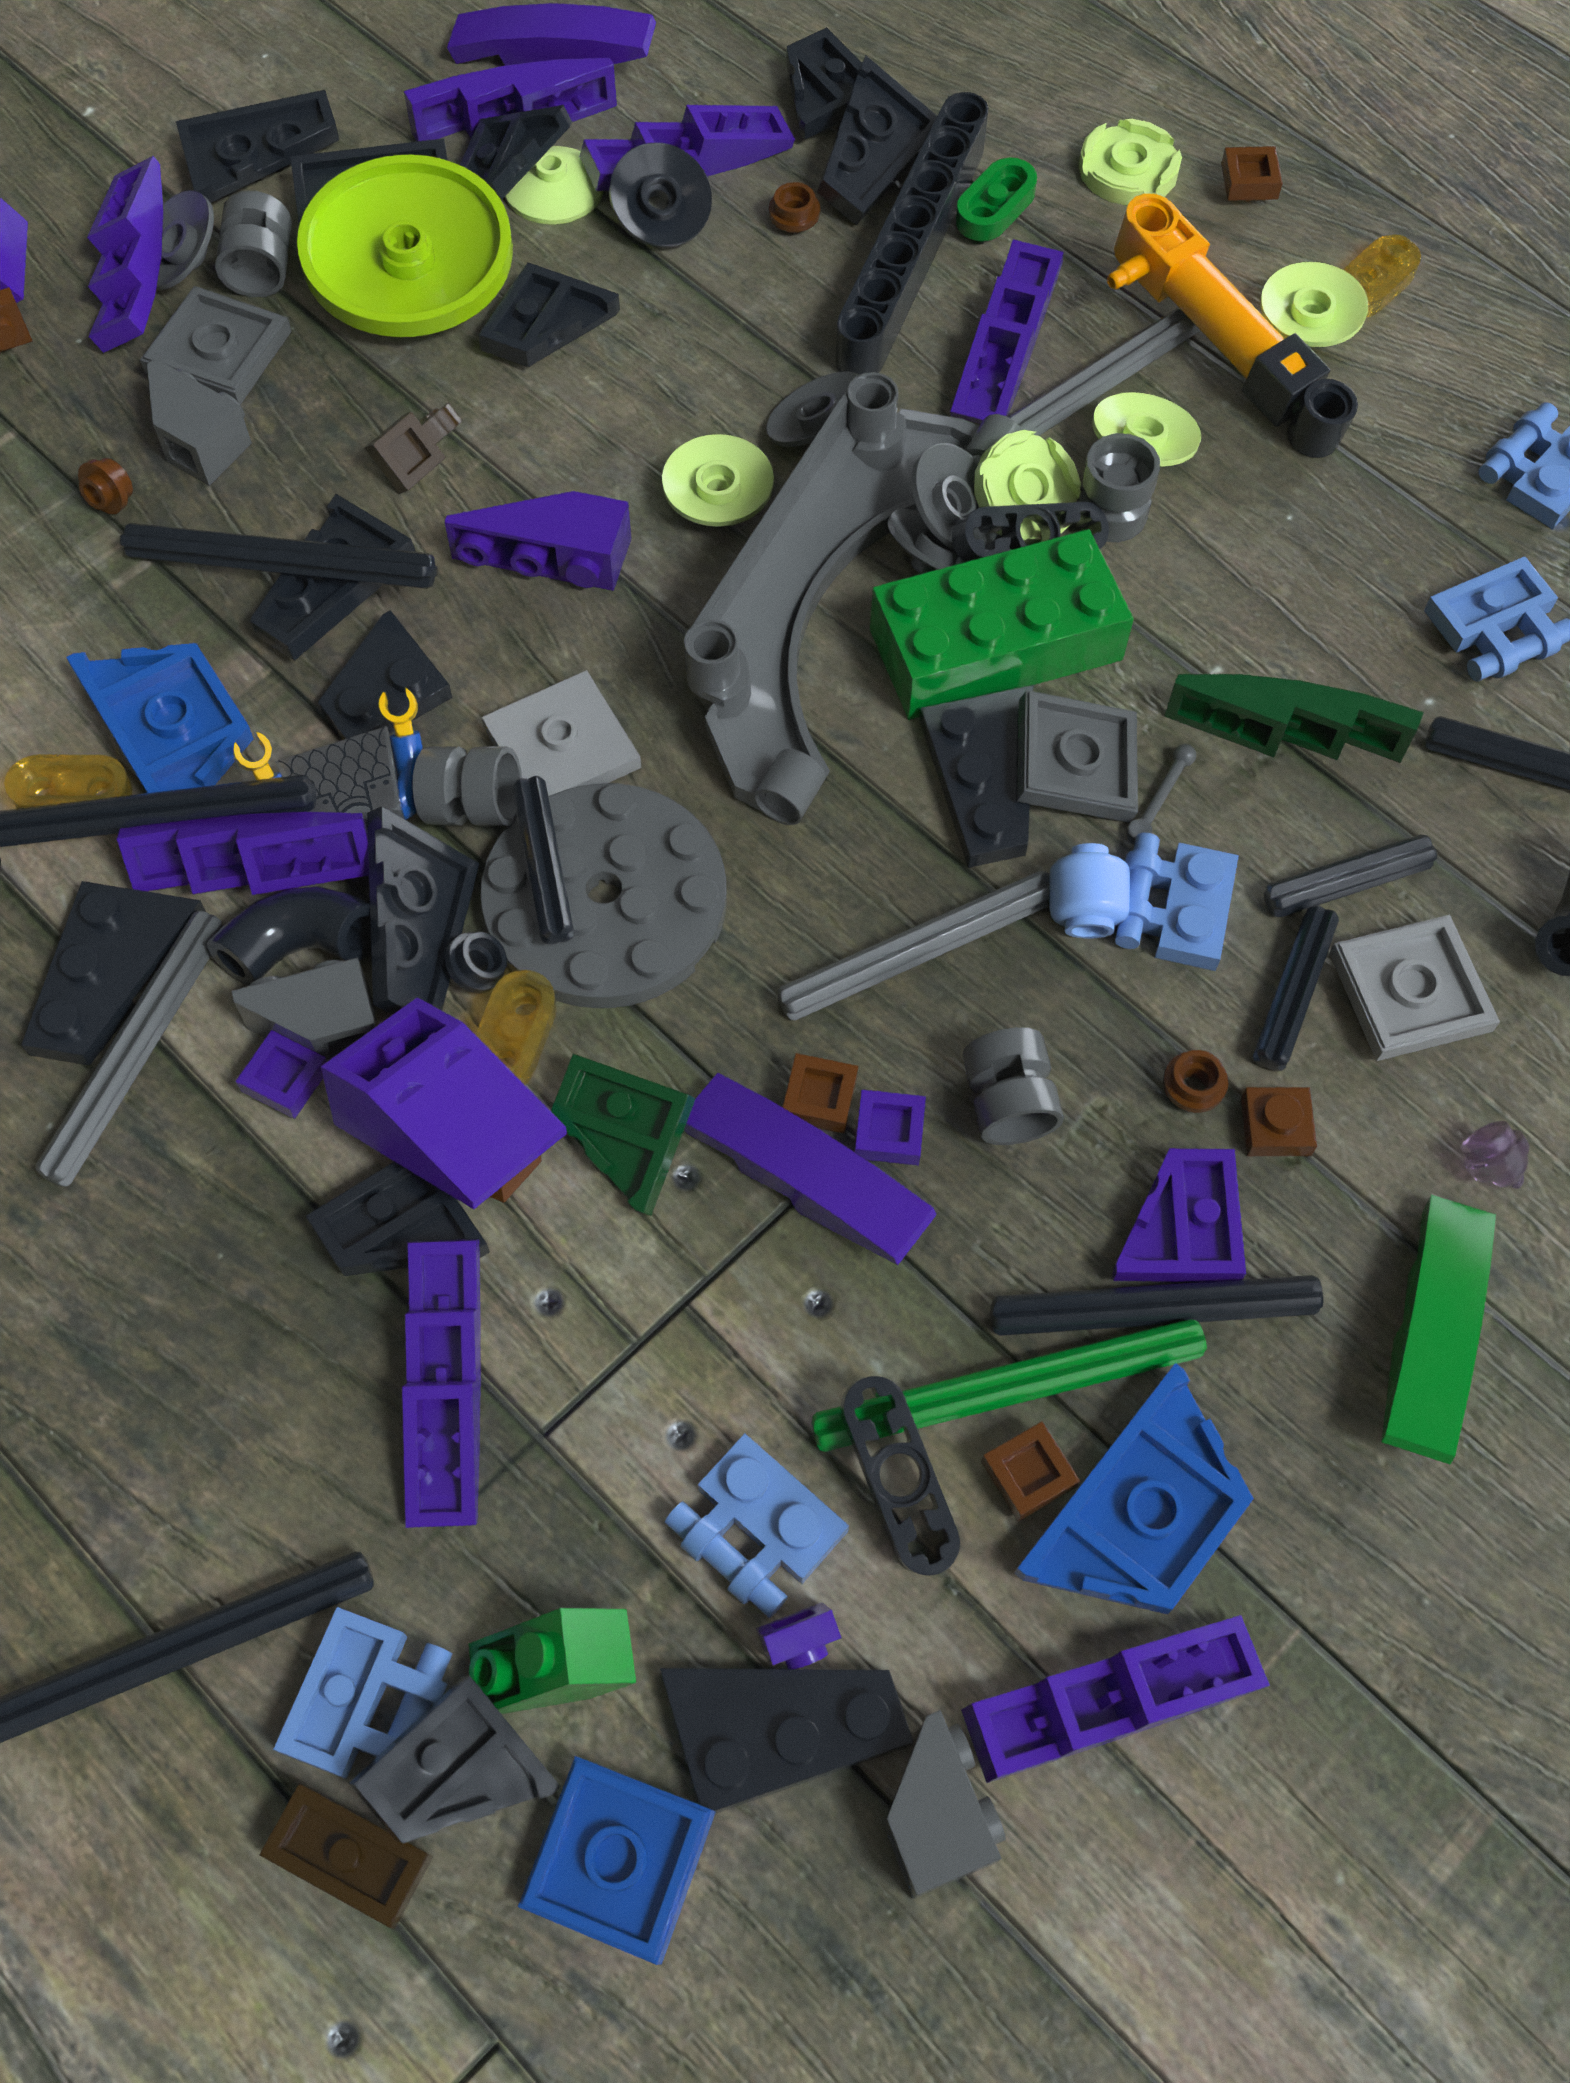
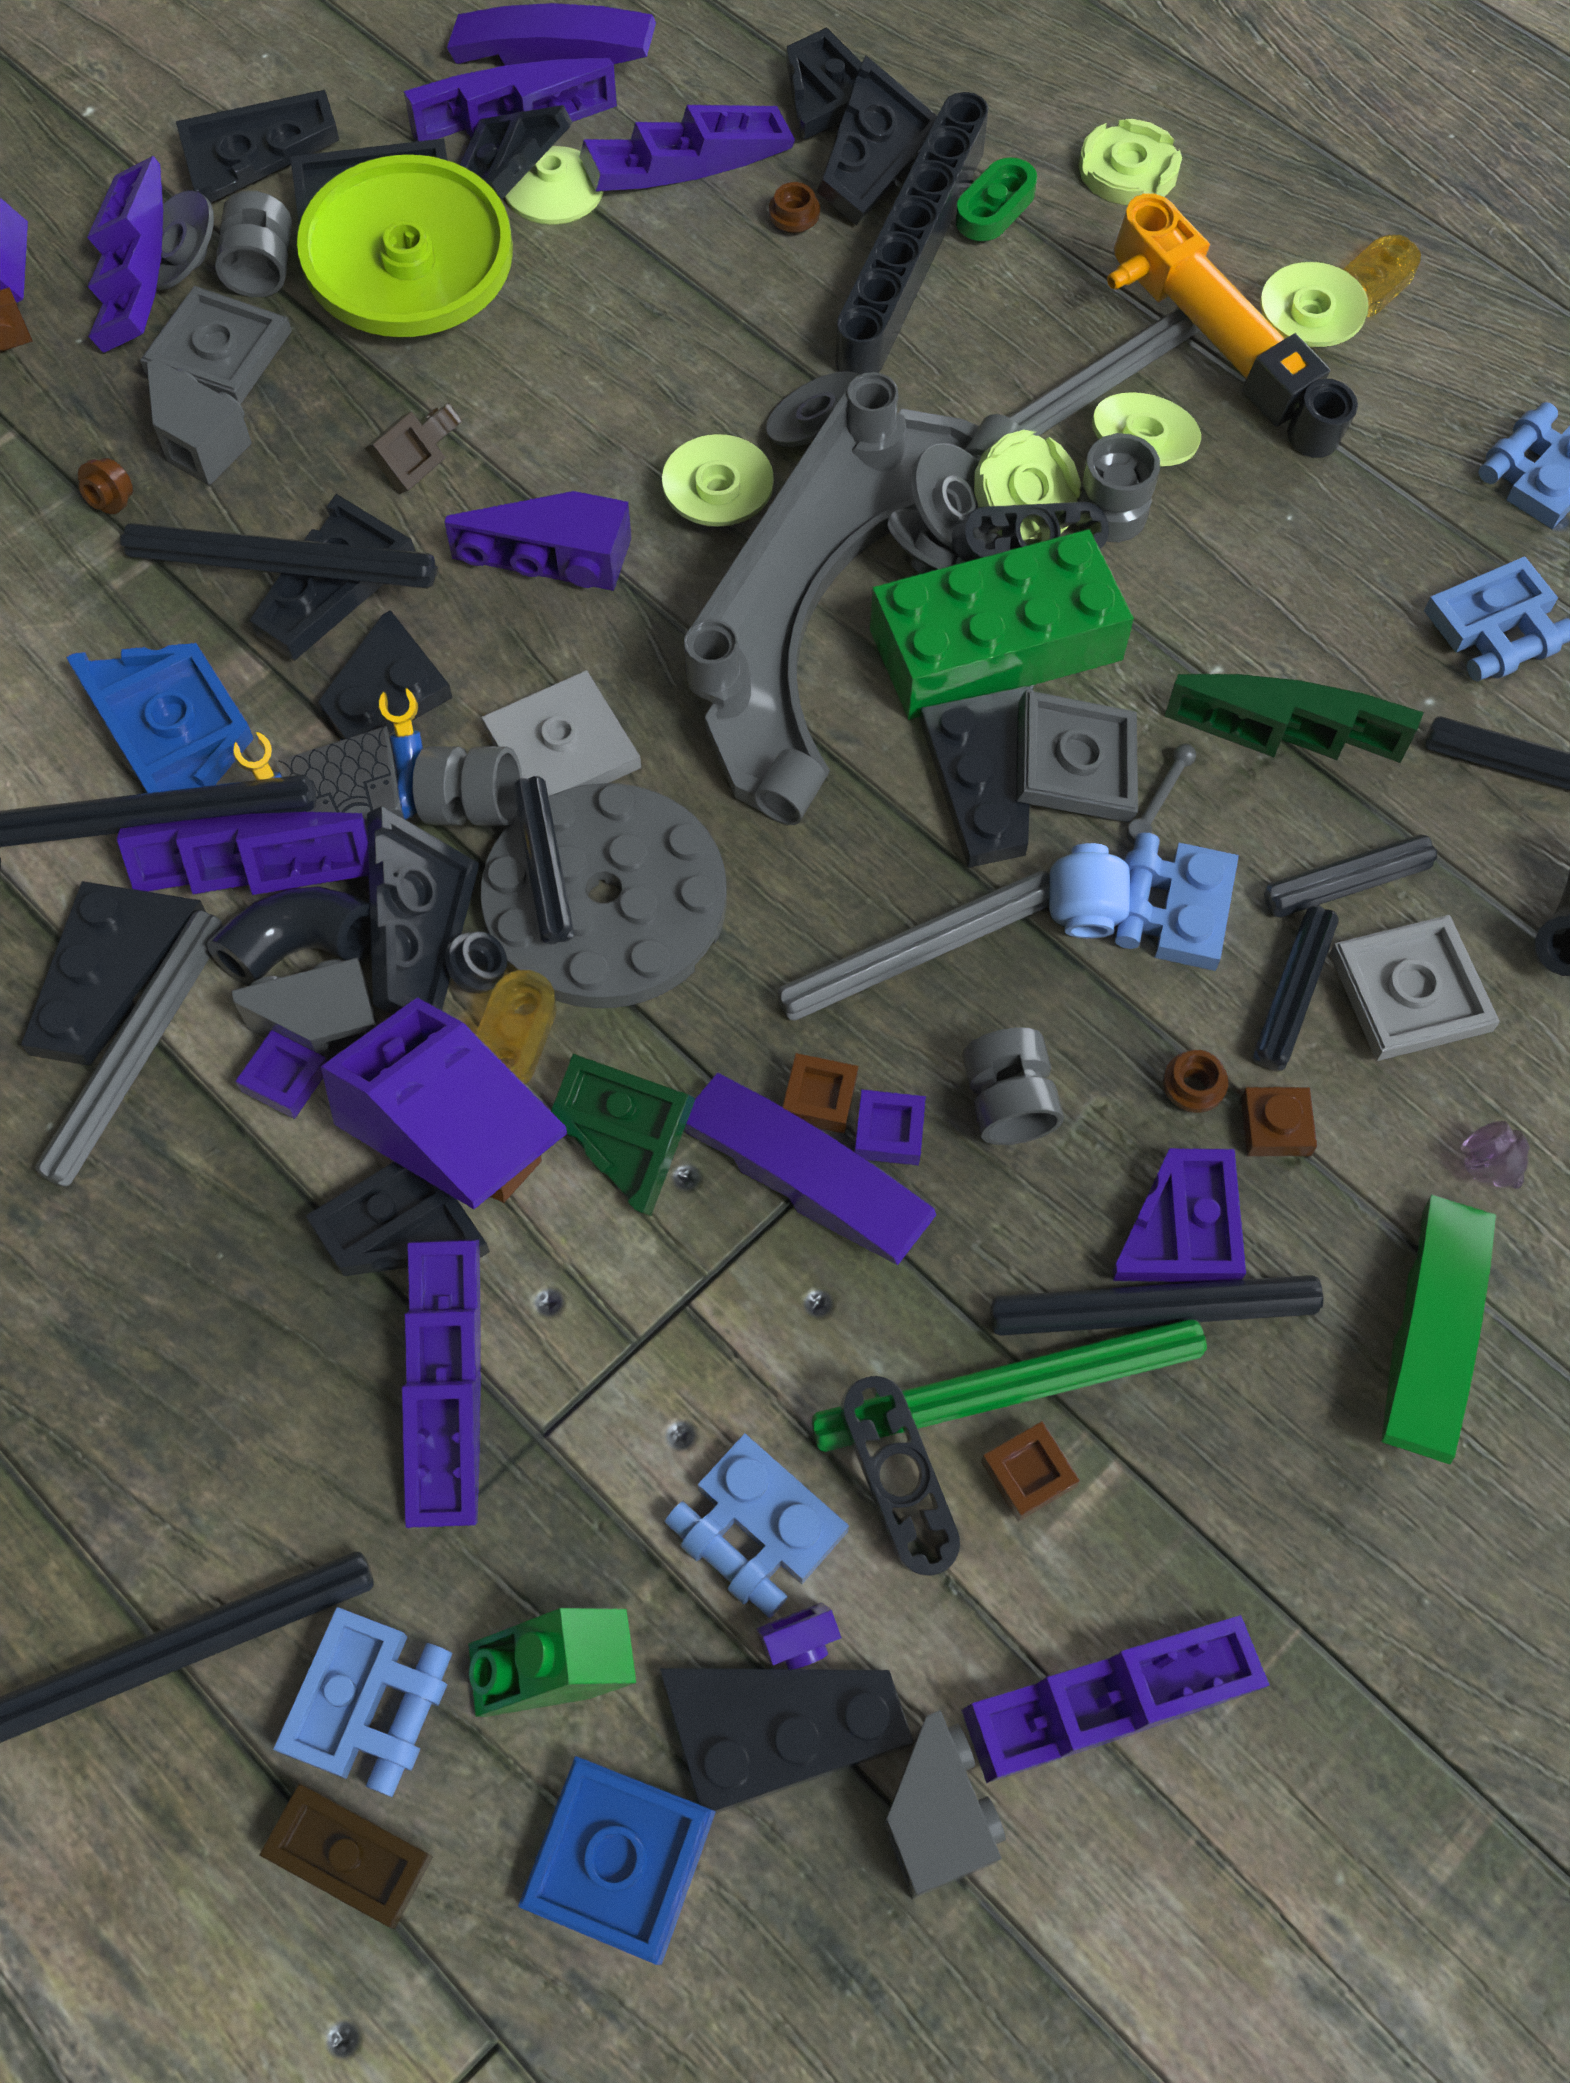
(68, 778): clear yellow plate -> none
(451, 1768): black wing -> none
(544, 314): black wing -> none
(662, 173): black dish -> none
(1007, 332): dark purple slope -> none
(1146, 1509): blue wing -> none
(1251, 173): reddish brown plate -> none

